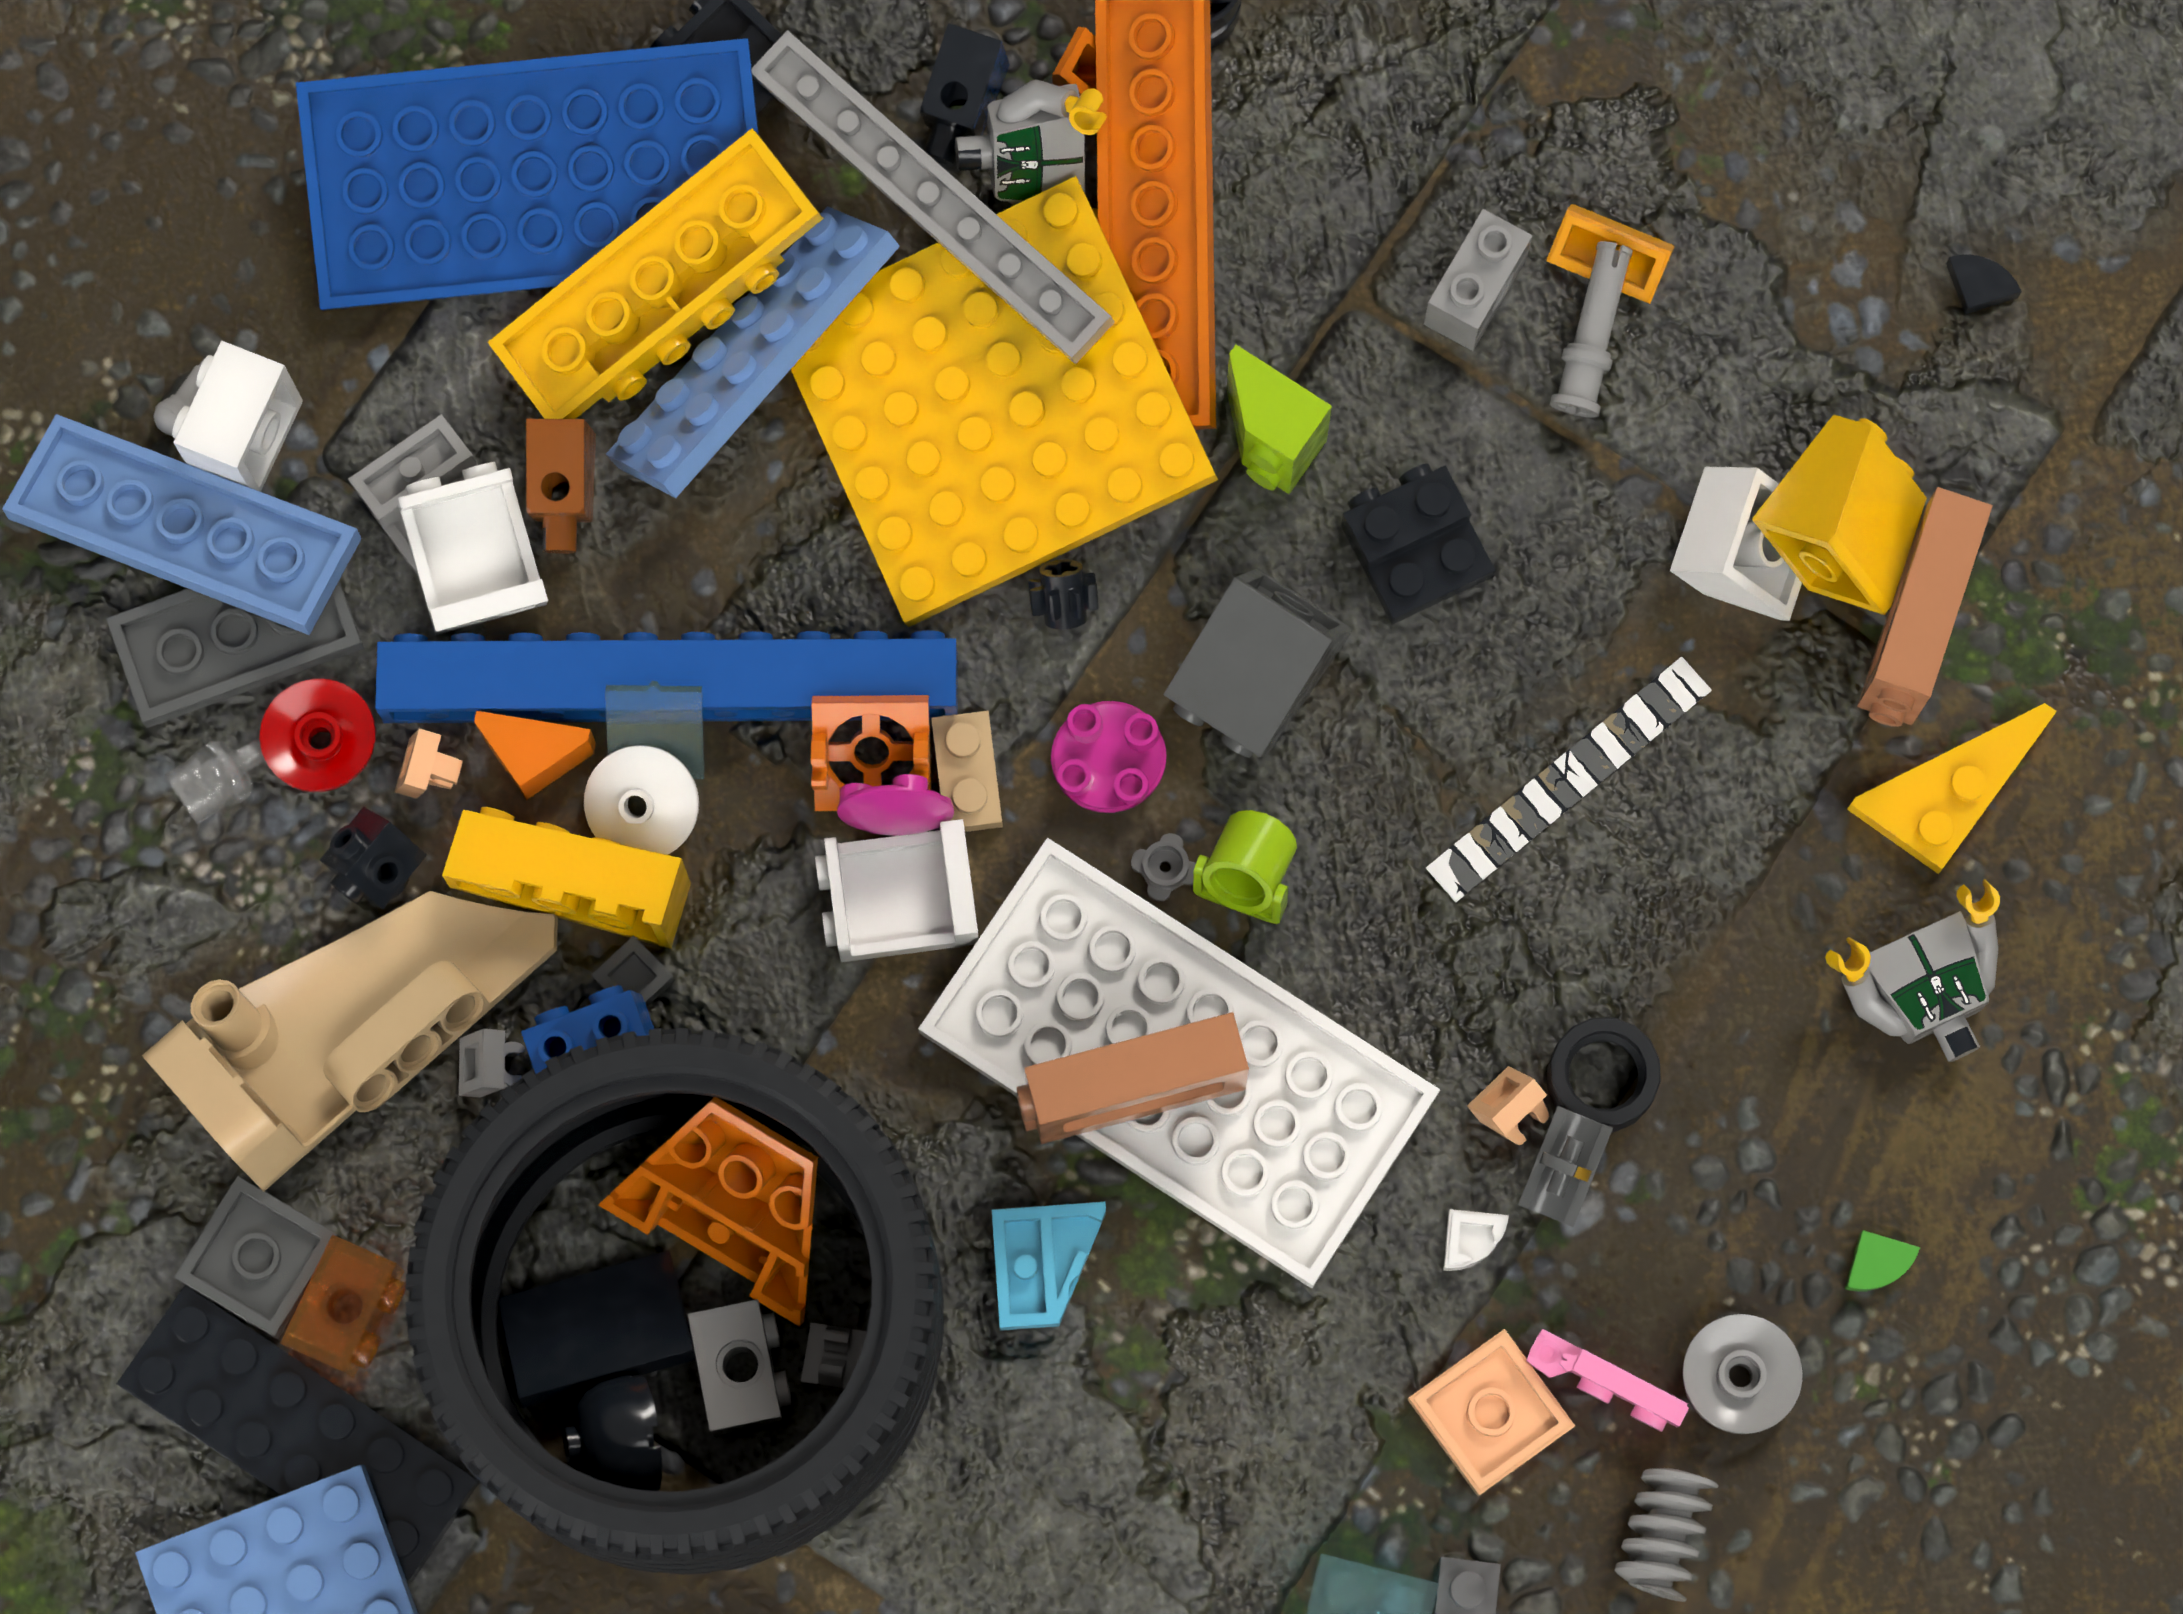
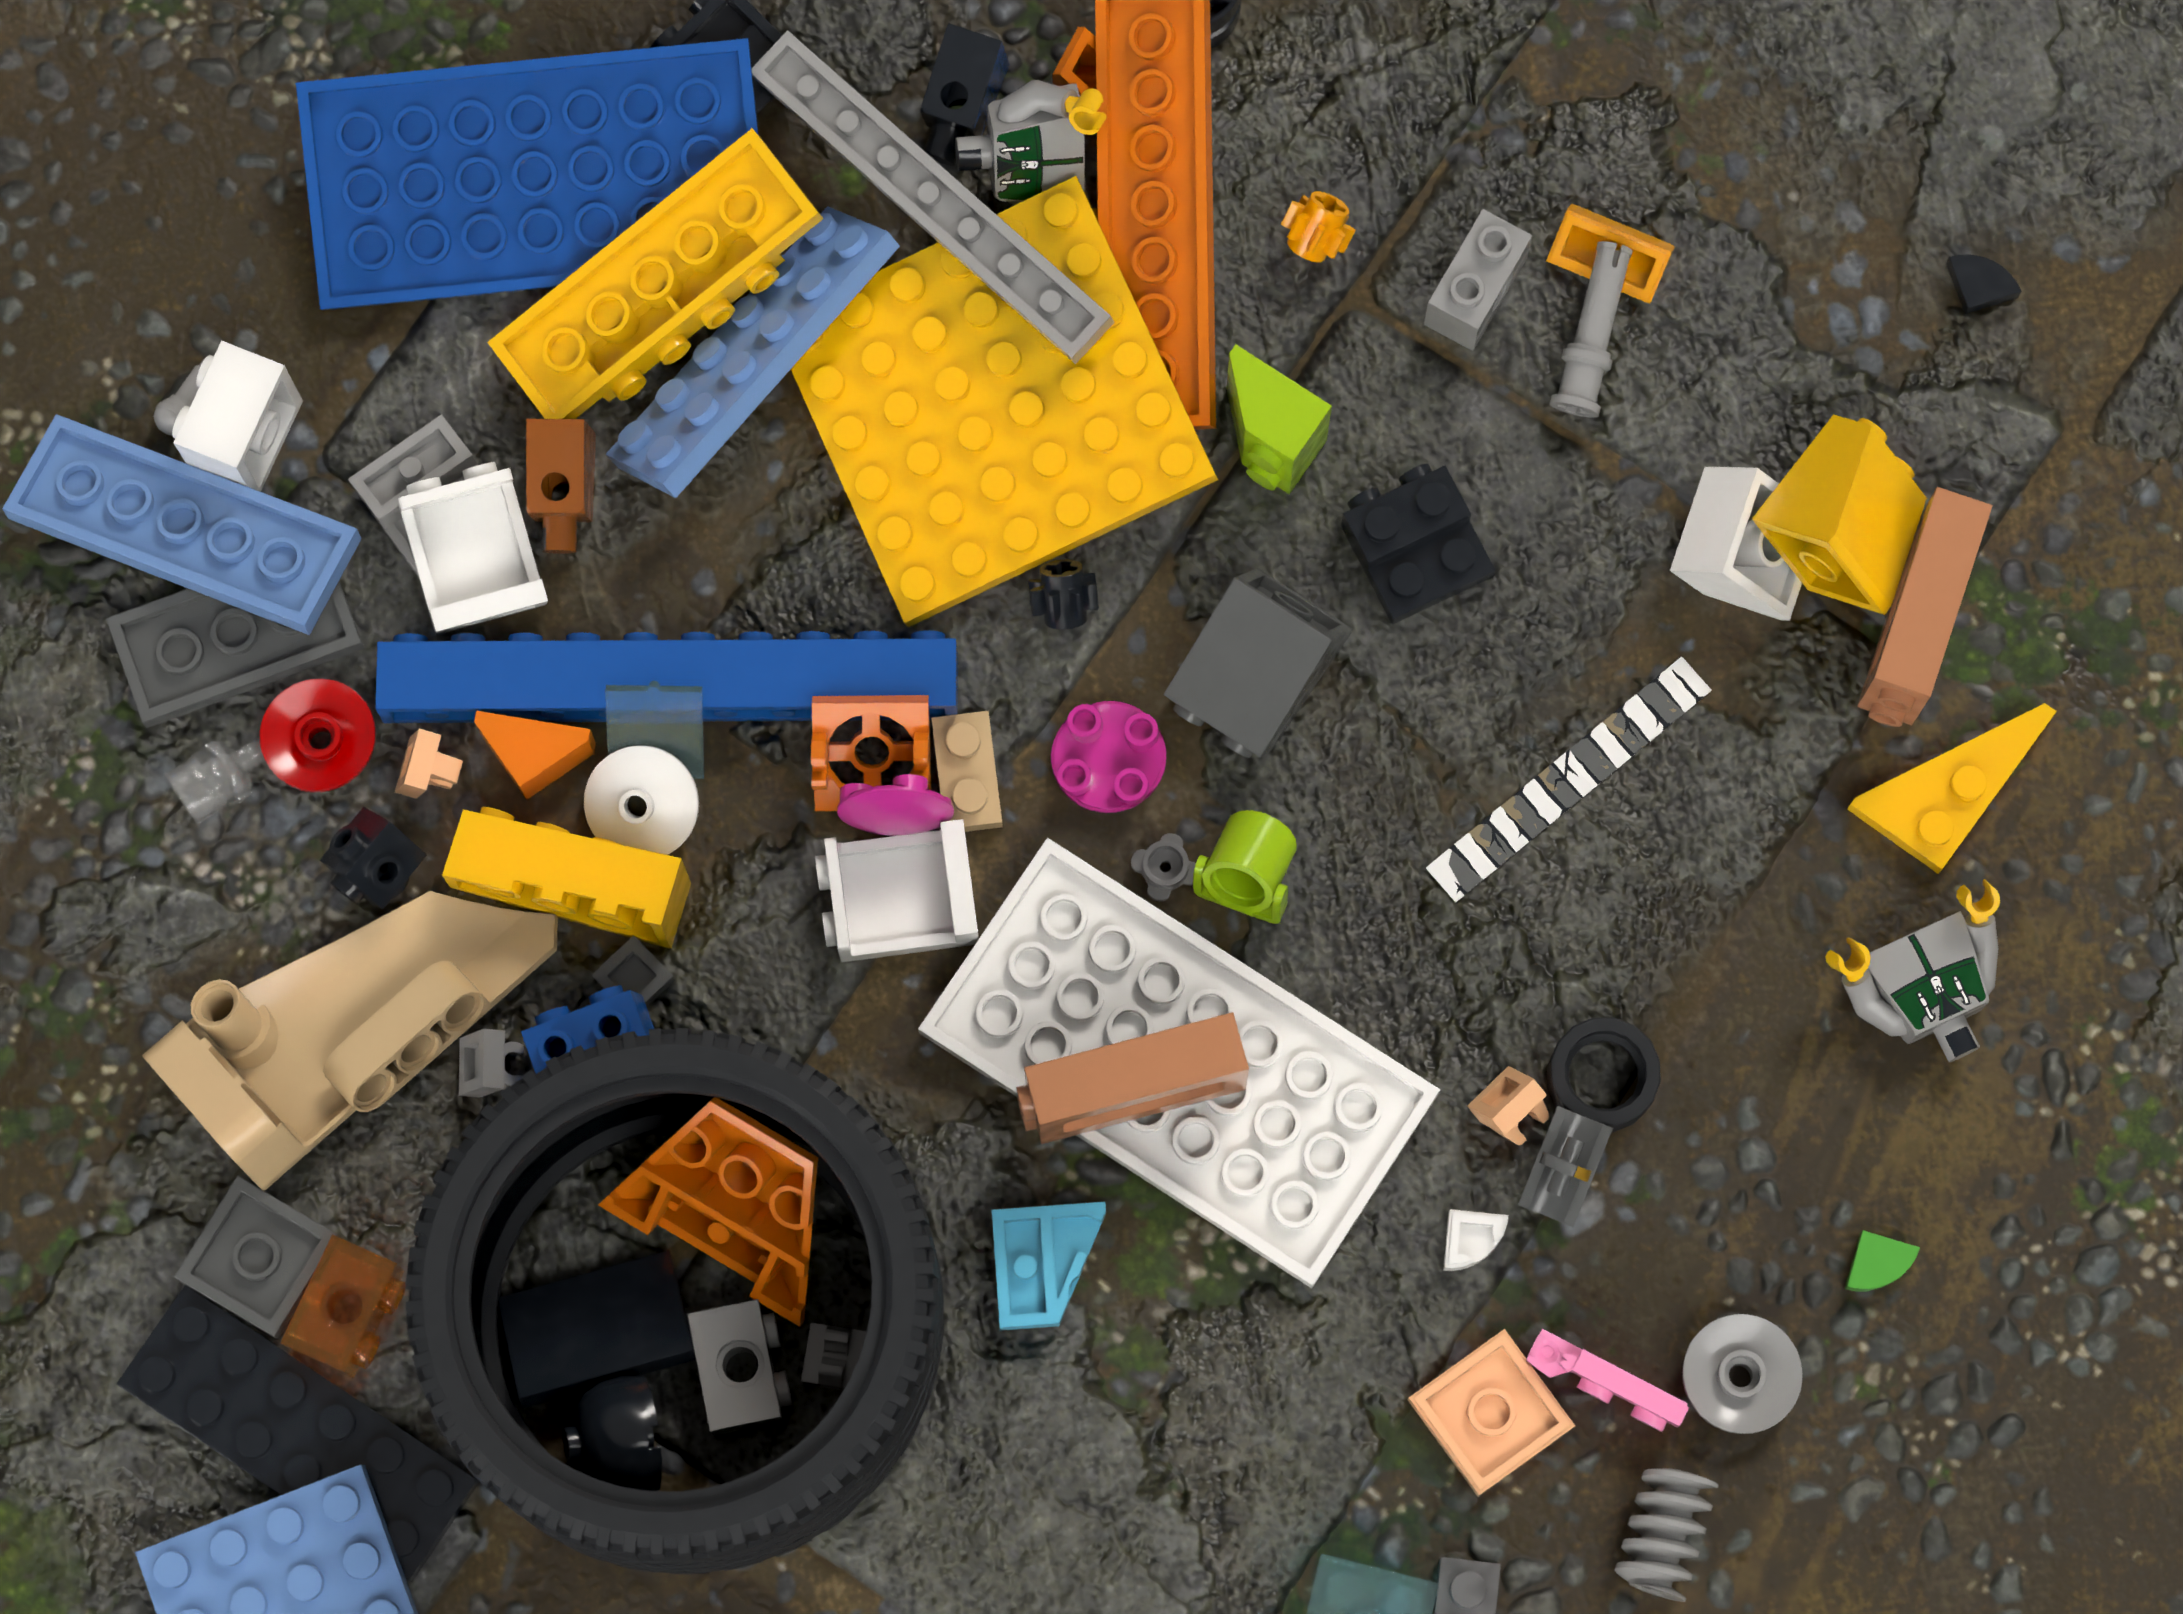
(1318, 226): none -> light orange gear

